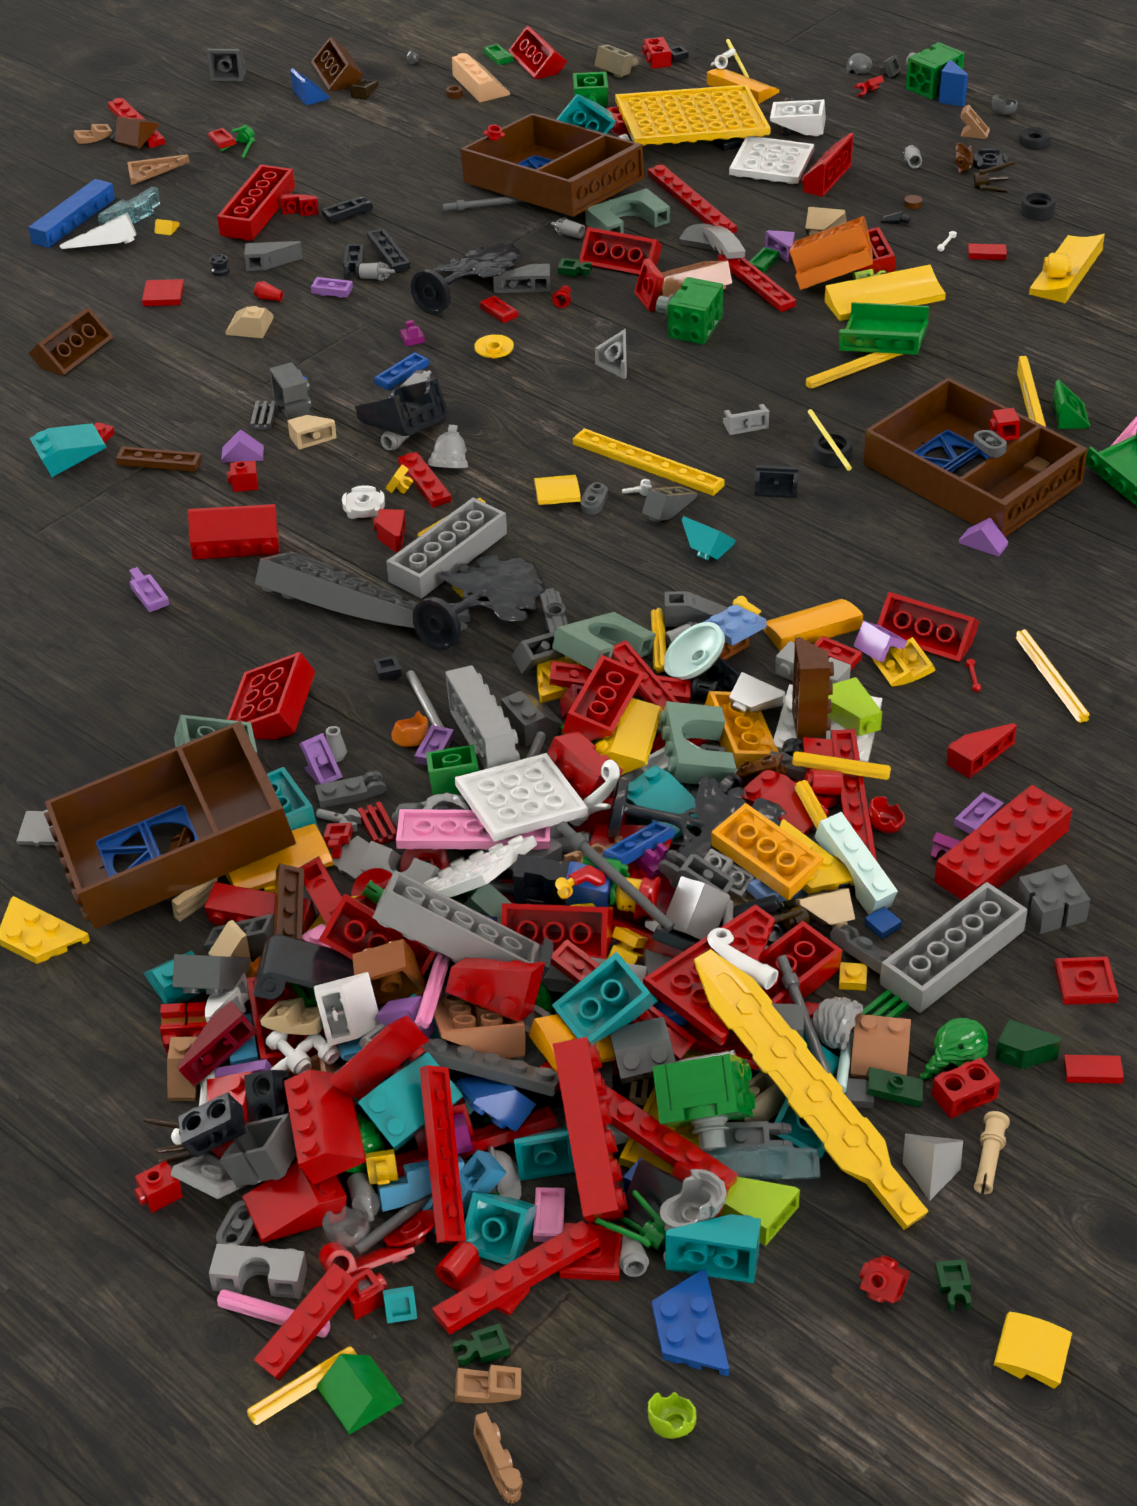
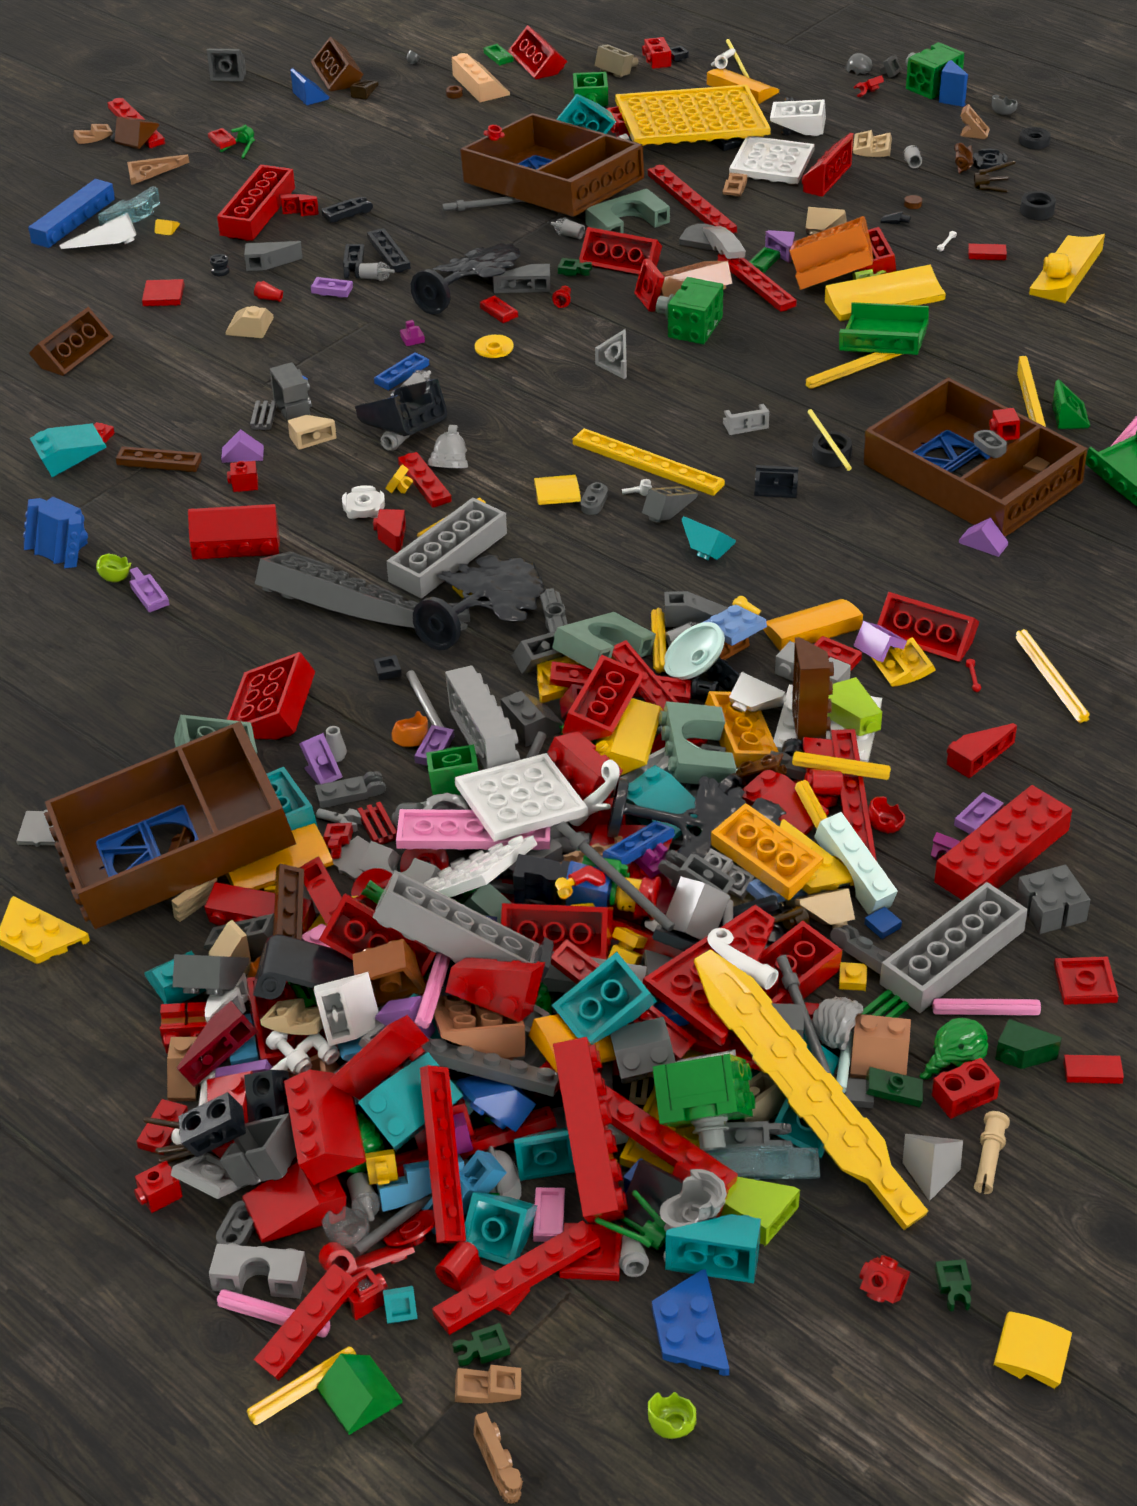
(54, 530): none -> blue slope
(112, 567): none -> lime hair
(160, 1136): none -> red plate
(735, 184): none -> medium nougat slope
(872, 146): none -> tan slope
(952, 1006): none -> bright pink axle

